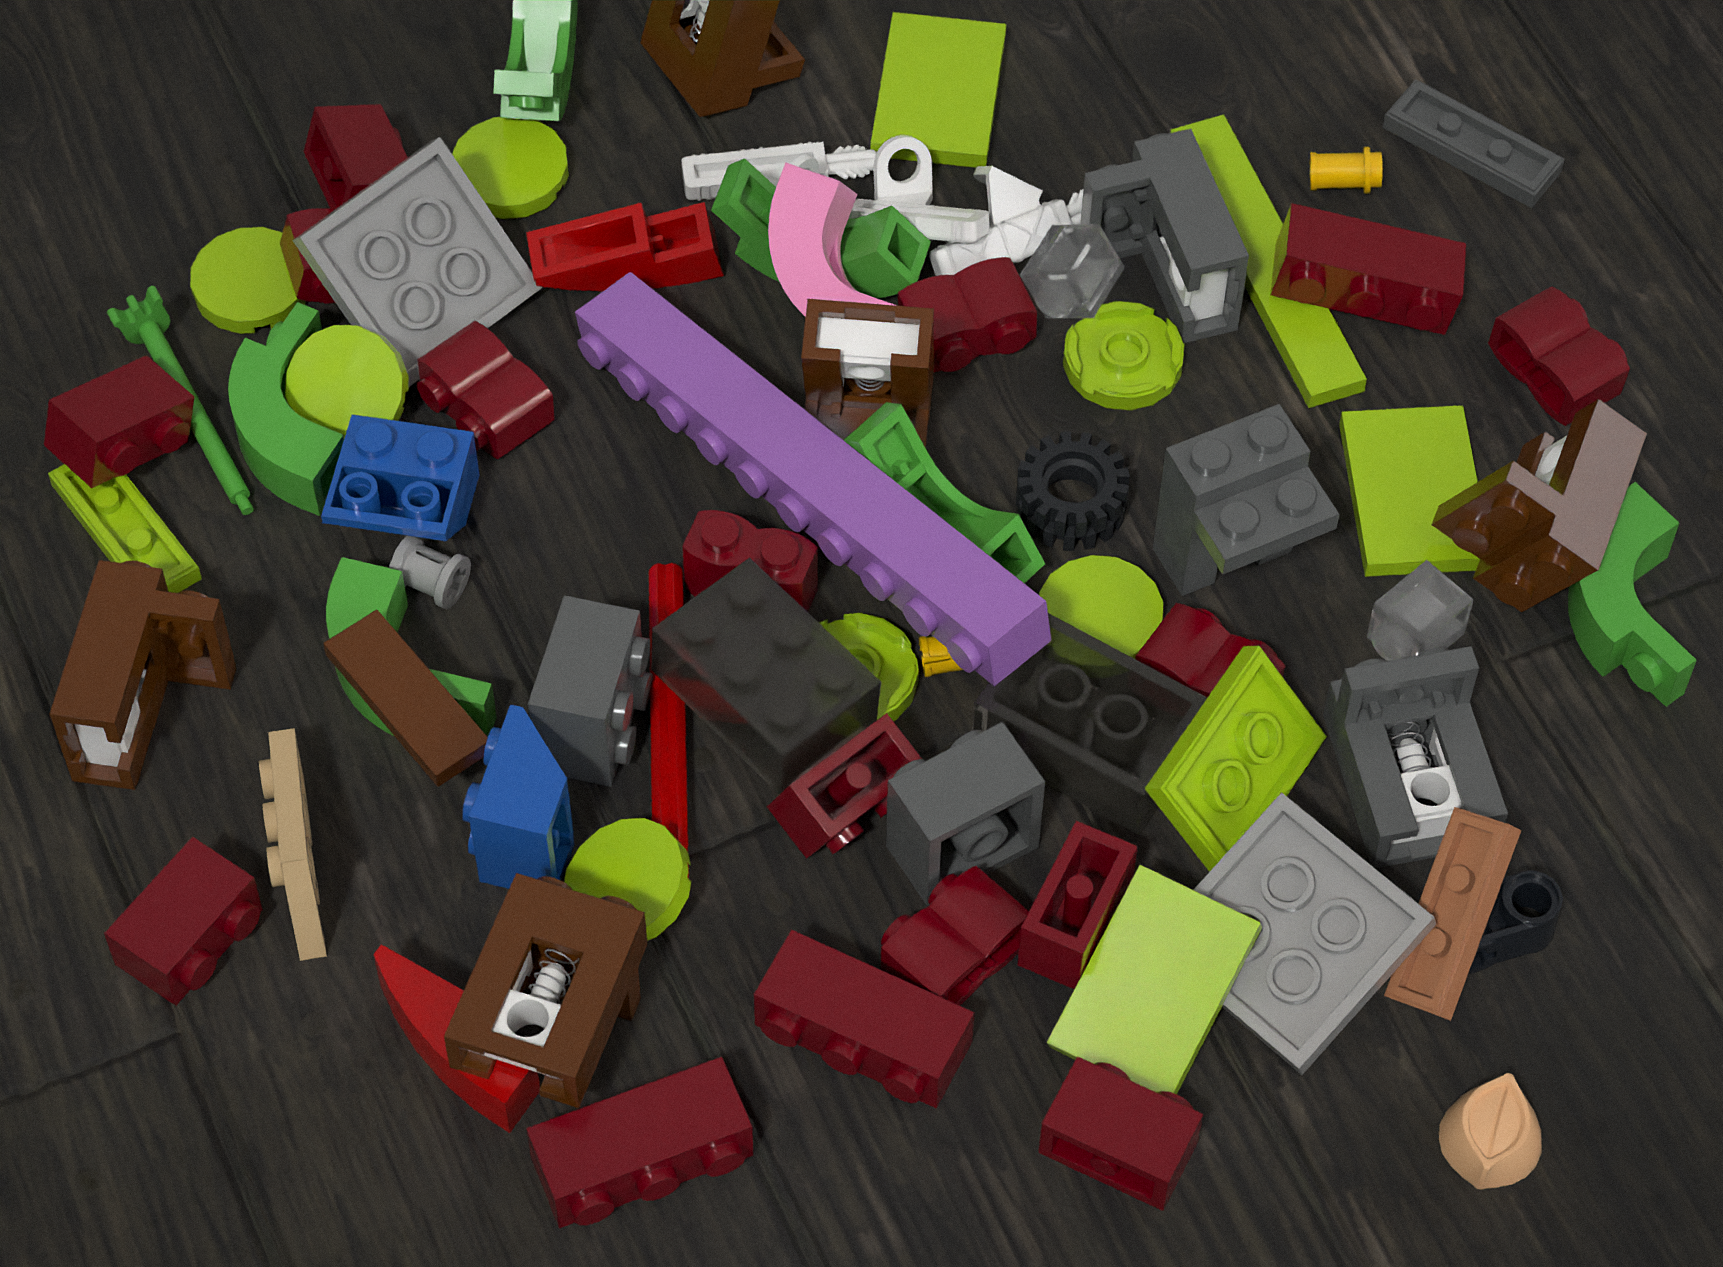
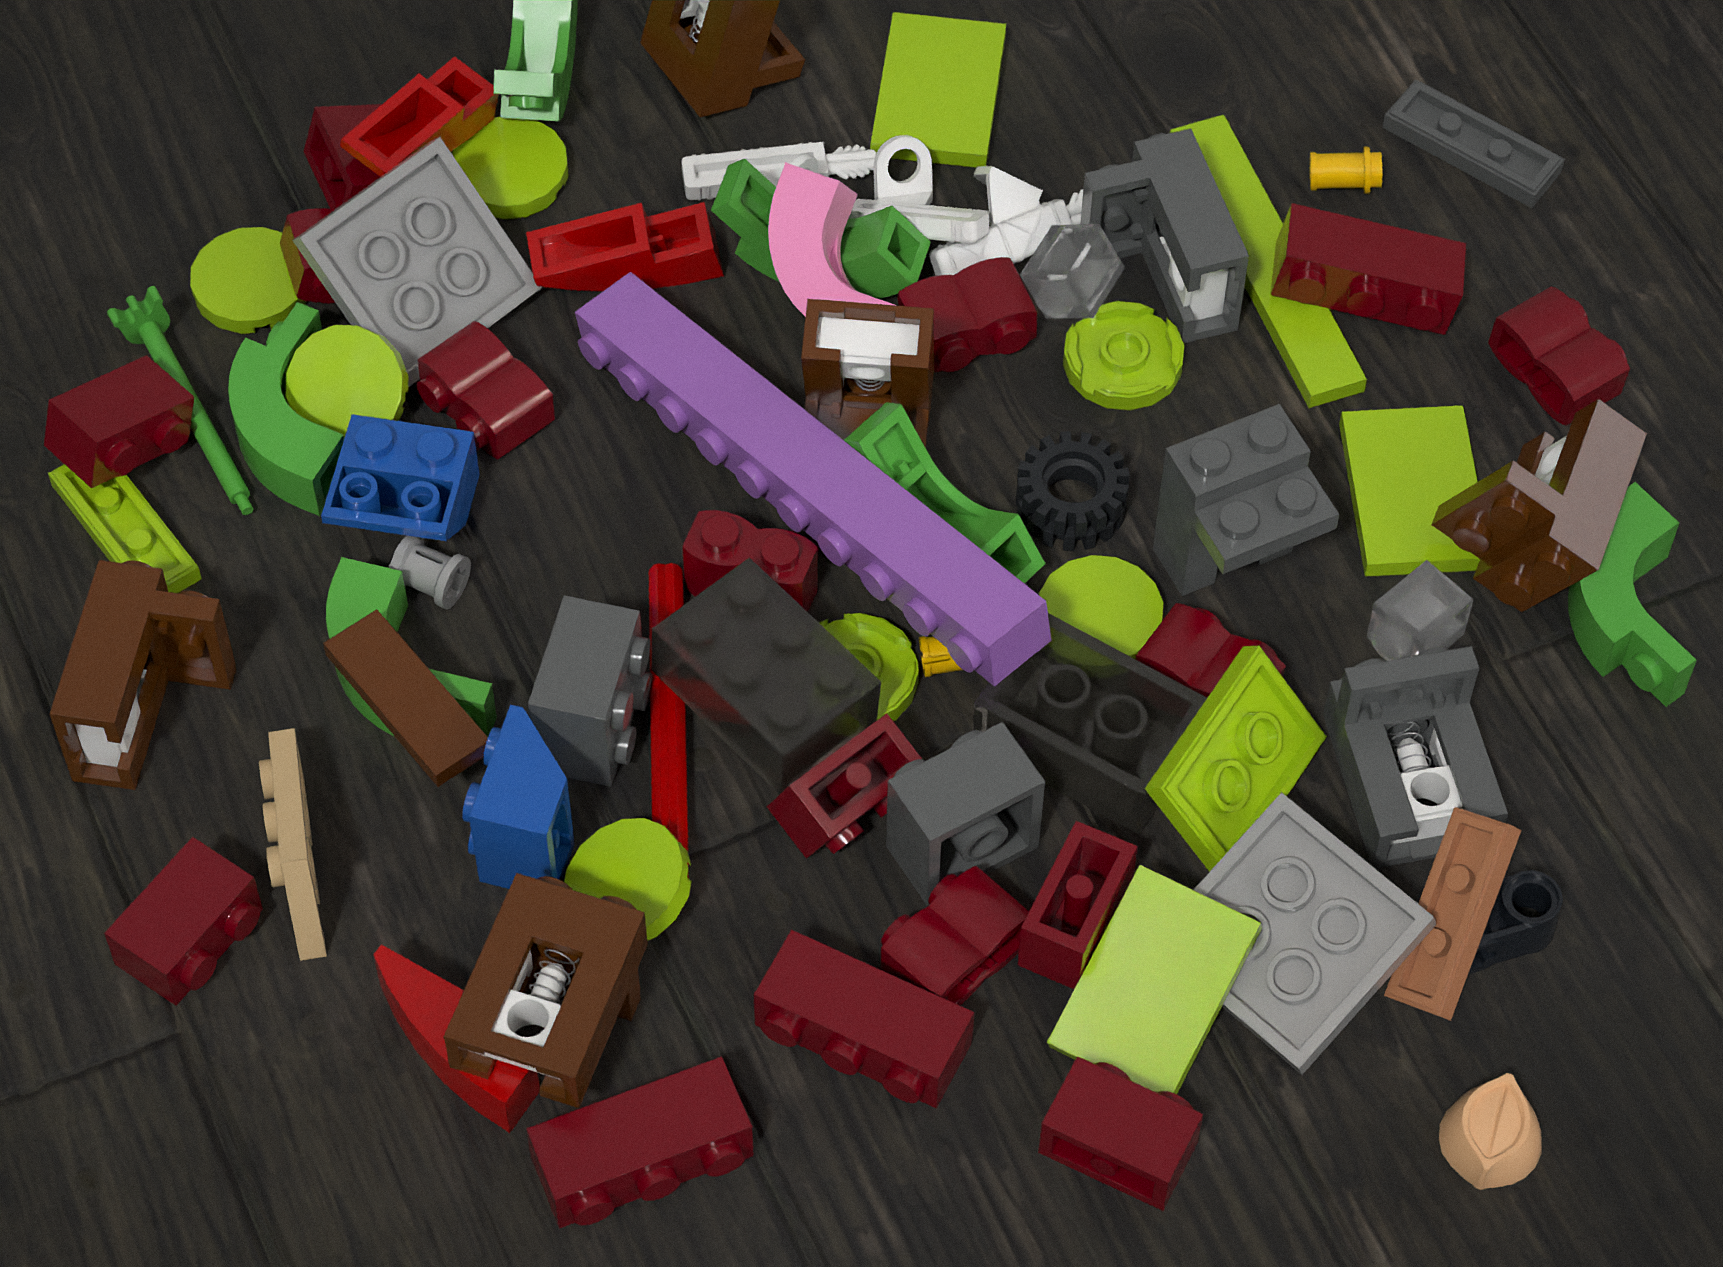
(446, 105): none -> red slope

